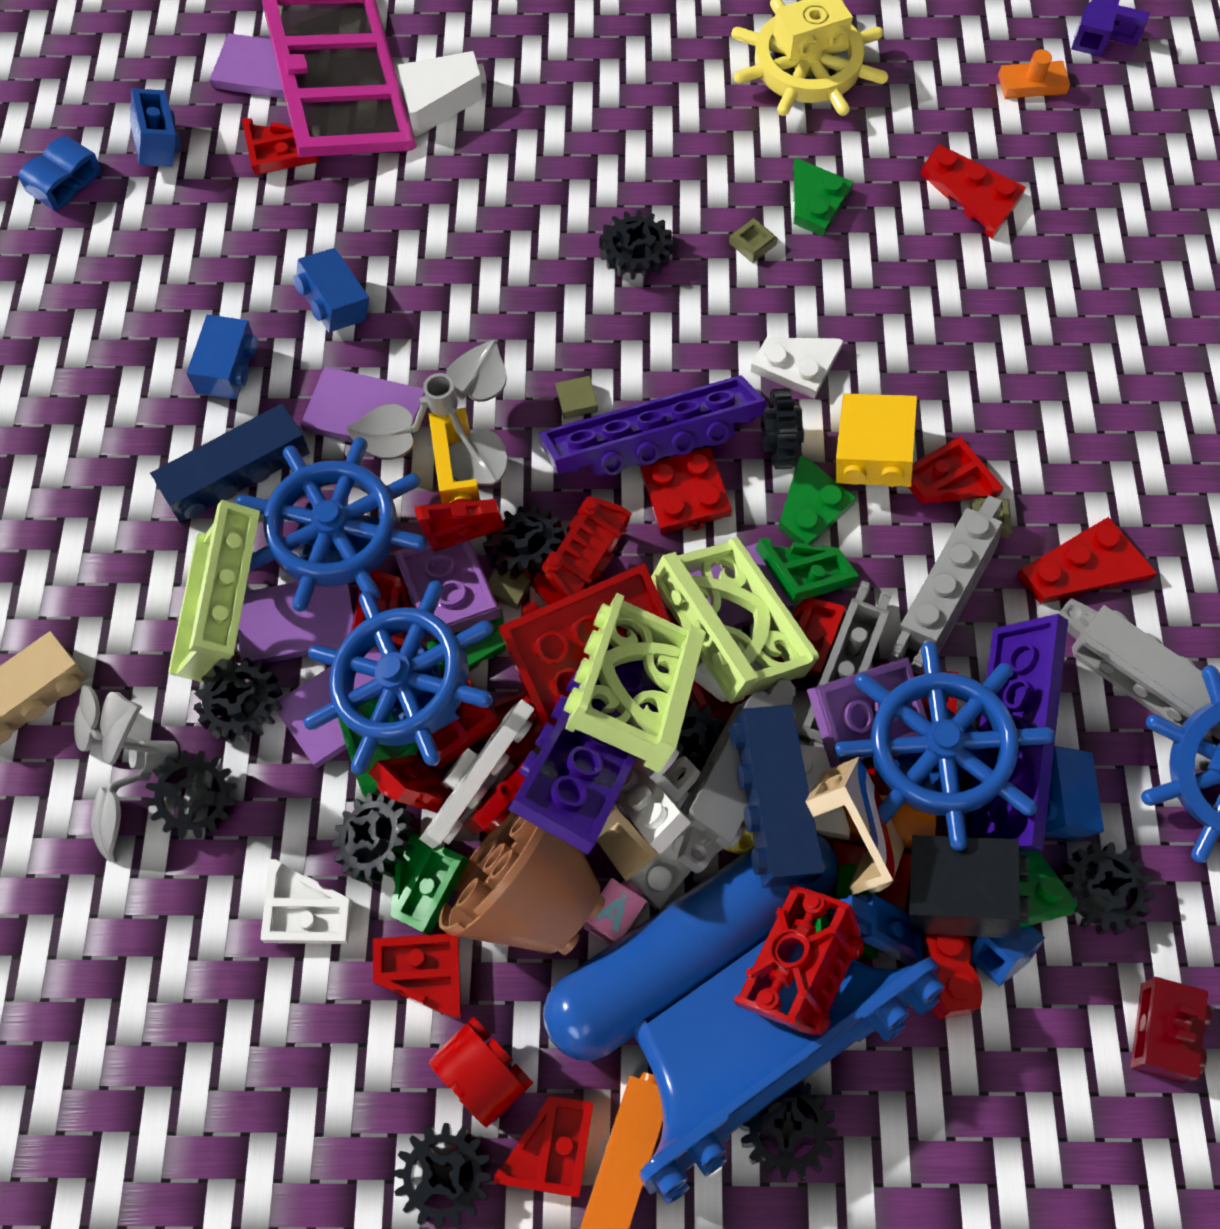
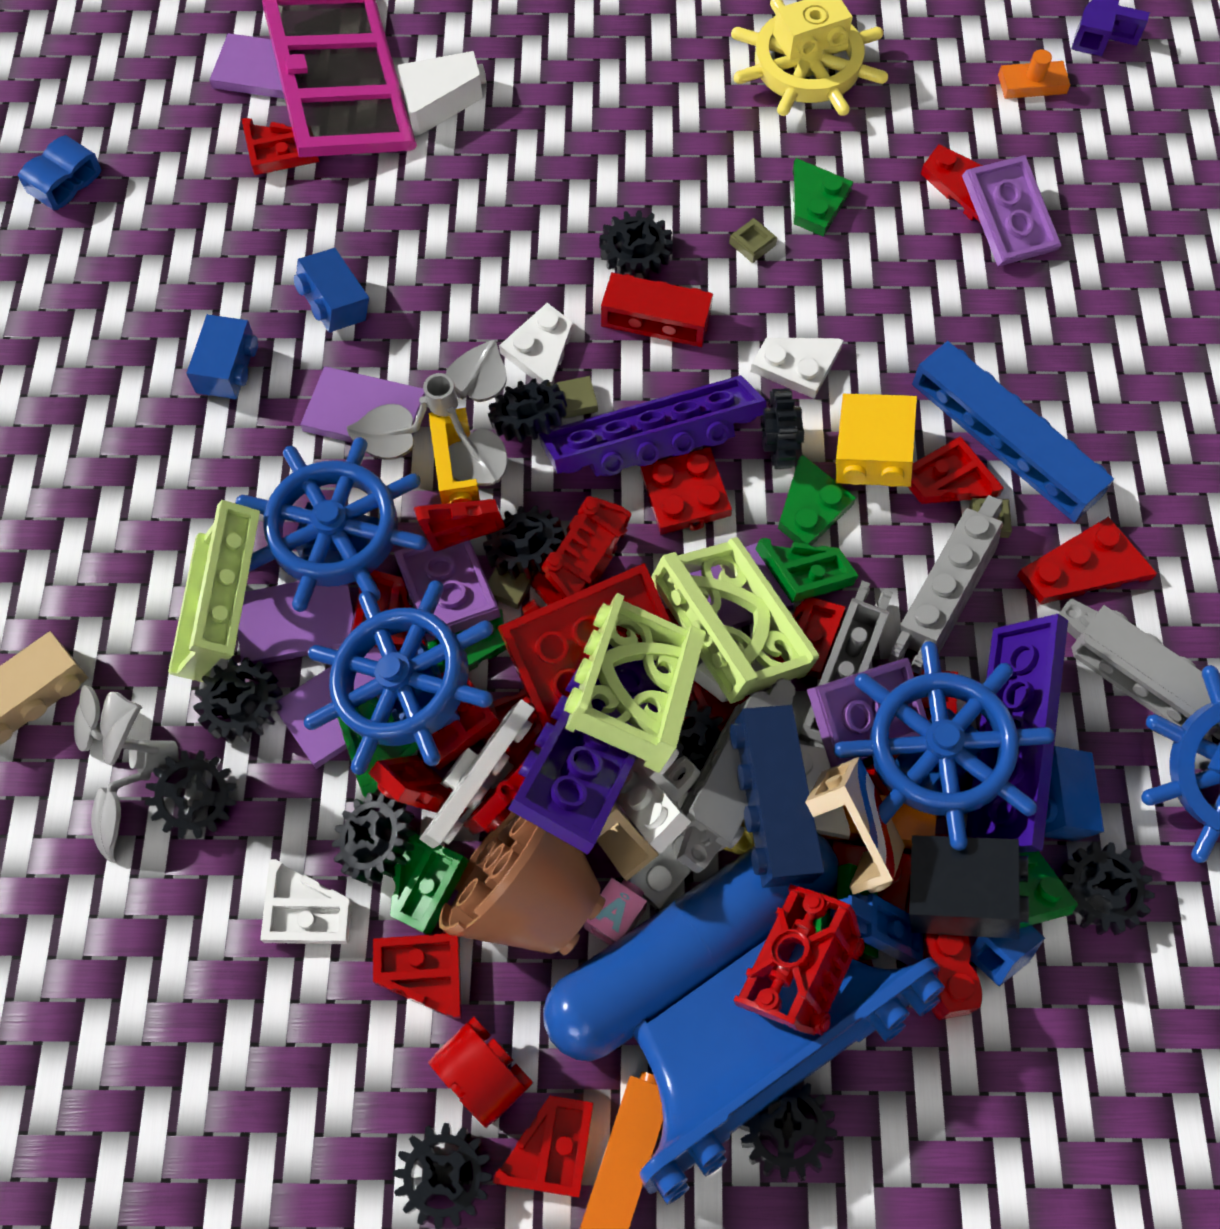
(153, 127): blue brick -> none
(229, 463): dark blue brick -> none
(527, 410): none -> black gear
(539, 344): none -> white wing
(656, 309): none -> red brick
(1011, 210): none -> medium lavender tile
(1012, 431): none -> blue brick
(1171, 1030): dark red brick -> none

